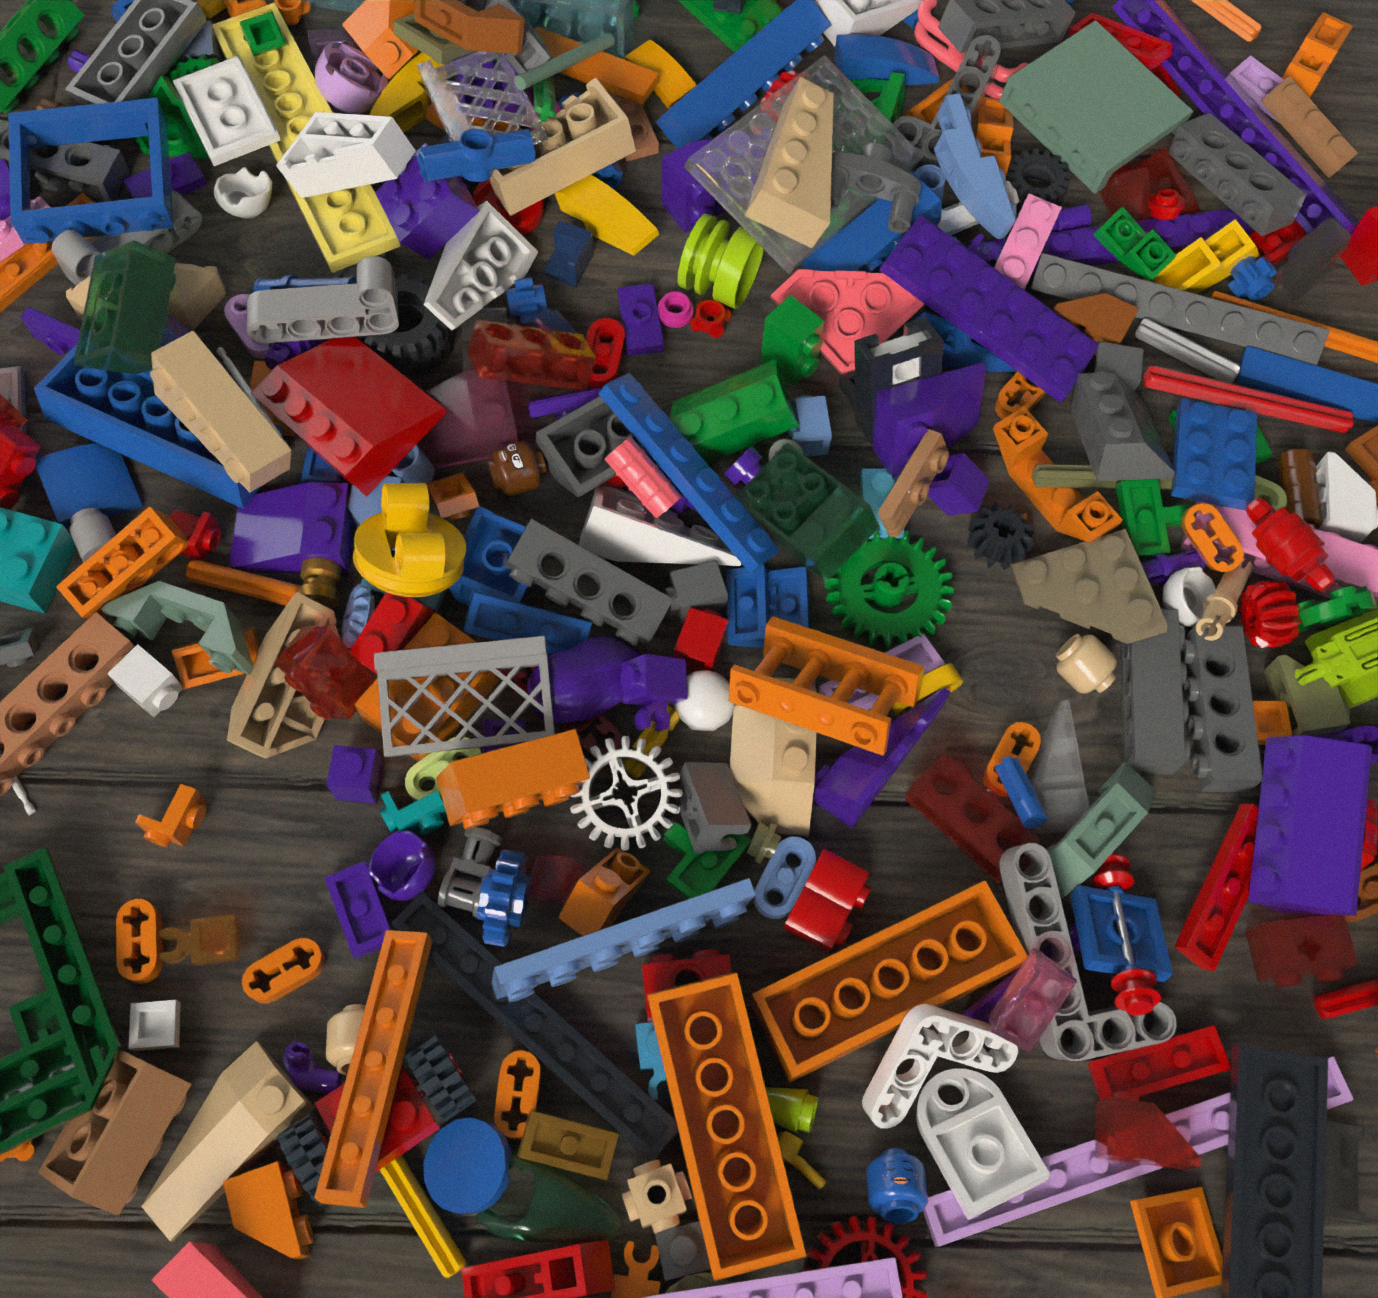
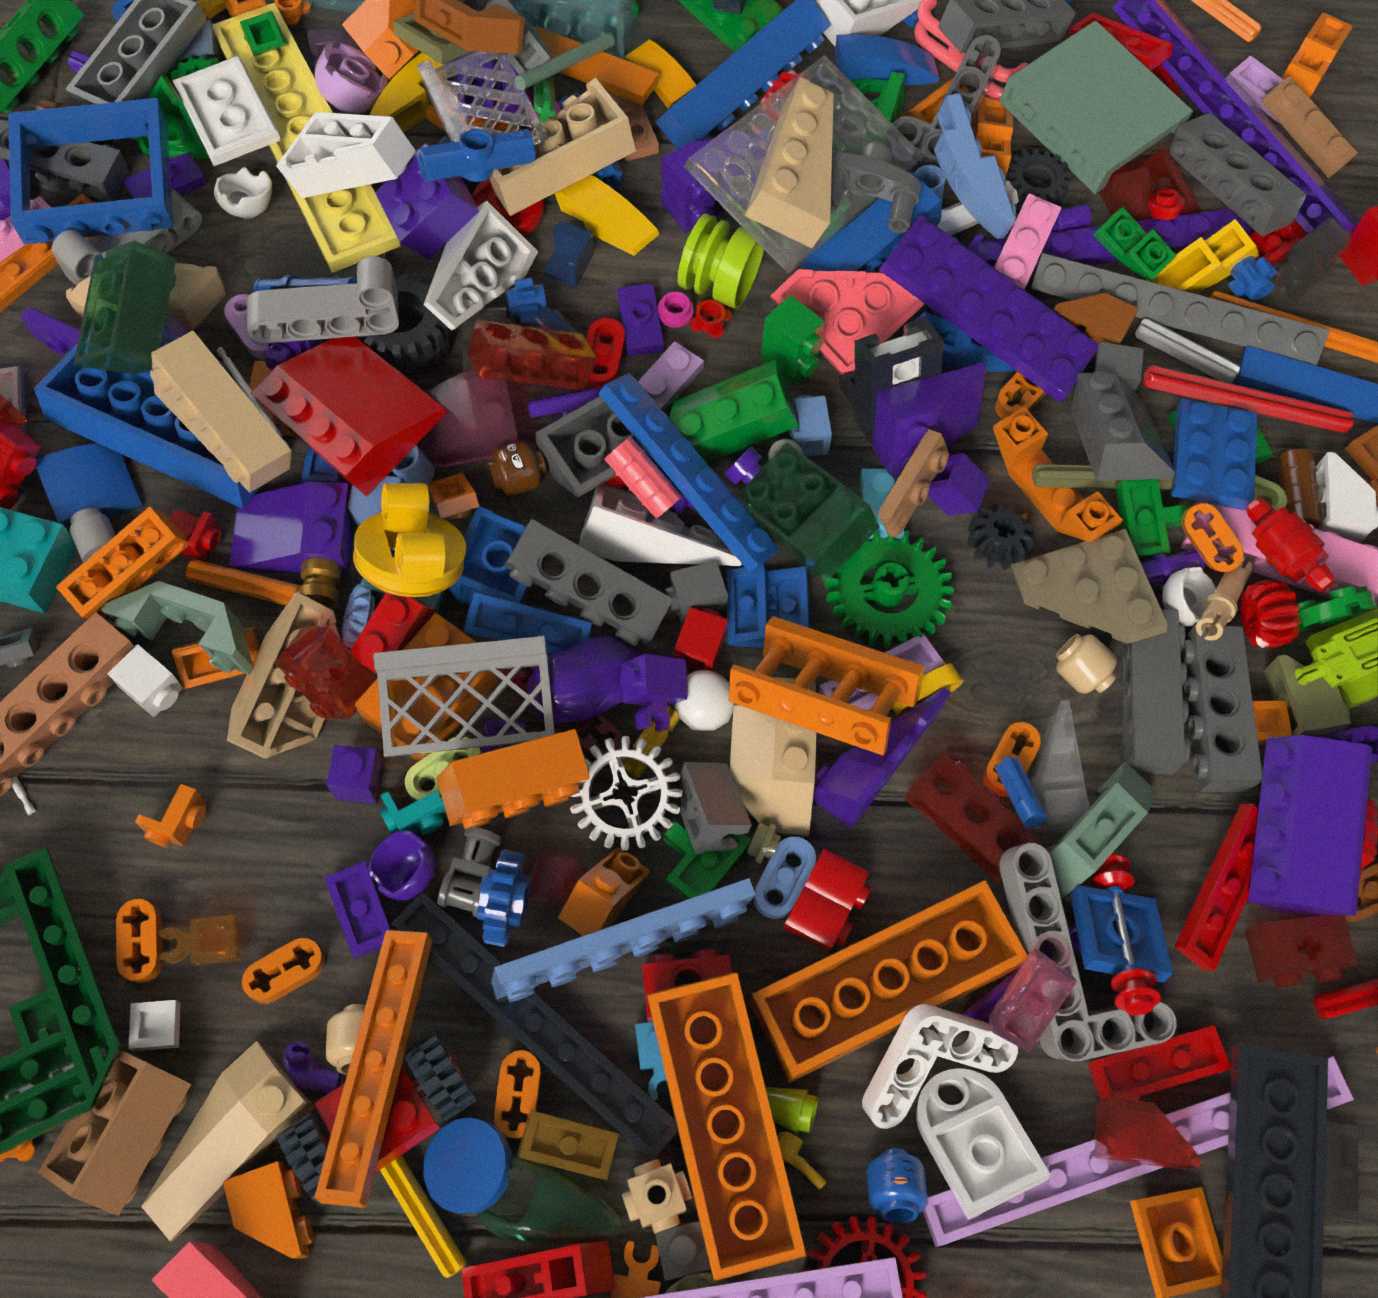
(671, 375): none -> lavender plate

